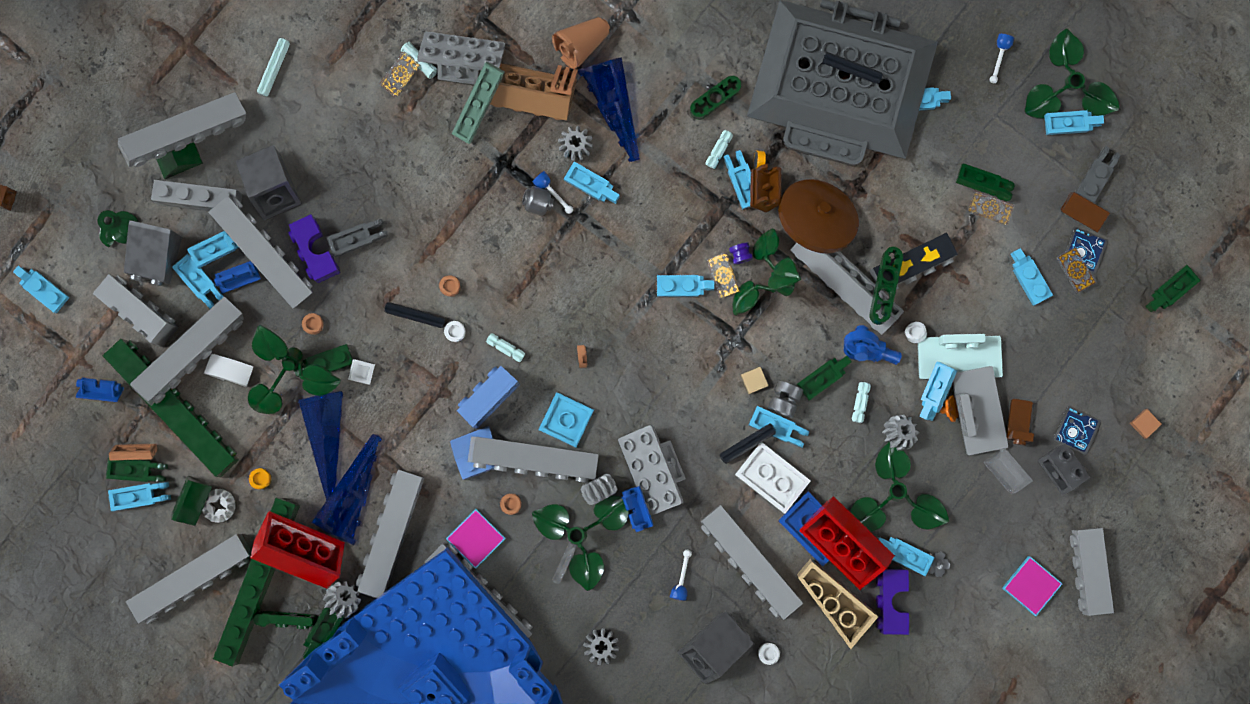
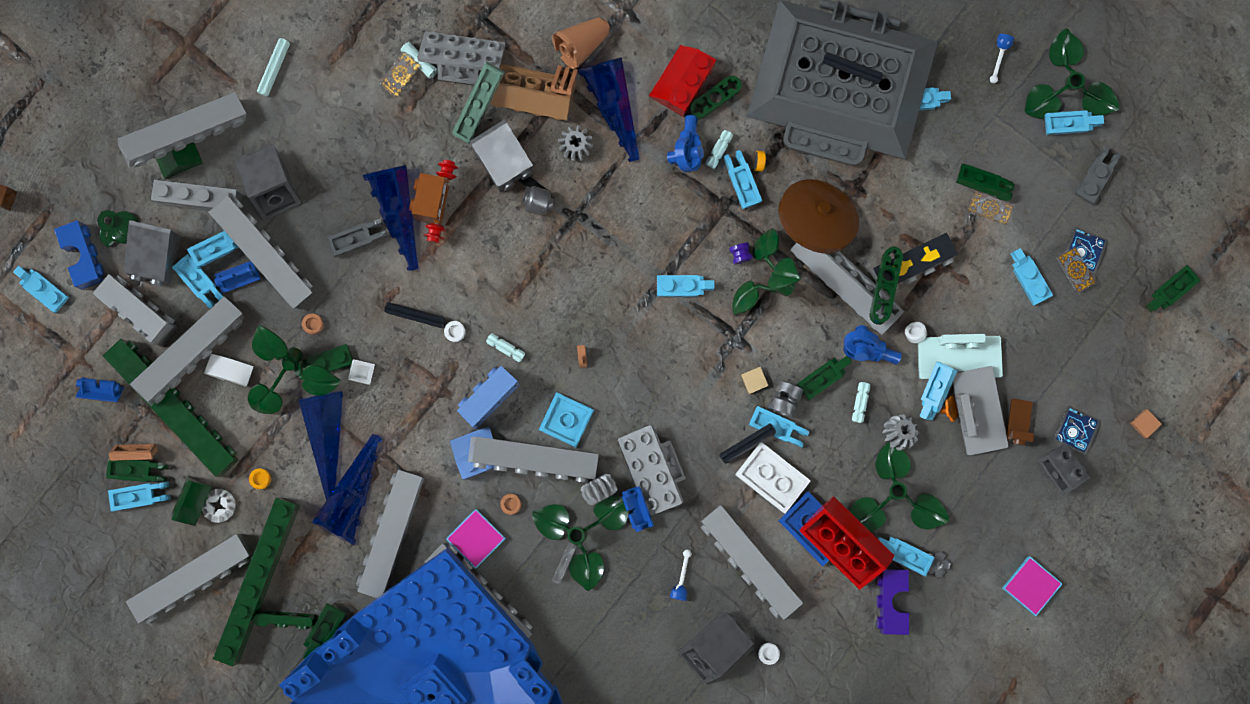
(87, 270): none -> blue arch
(298, 550): red slope -> none
(305, 233): dark purple arch -> none
(342, 599): light grey gear -> none
(393, 195): none -> clear blue wedge
(431, 199): none -> dark orange brick
(449, 286): nougat tile -> none
(502, 156): none -> flat silver slope
(543, 181): hinge -> none
(590, 183): medium azure hinge -> none
(606, 651): light grey gear -> none
(683, 79): none -> red slope
(687, 148): none -> blue pin
(723, 275): clear tile -> none
(765, 188): reddish brown hinge -> none
(843, 608): tan wedge -> none
(1008, 471): clear brick -> none
(1084, 211): reddish brown hinge -> none
(1092, 571): light grey brick -> none

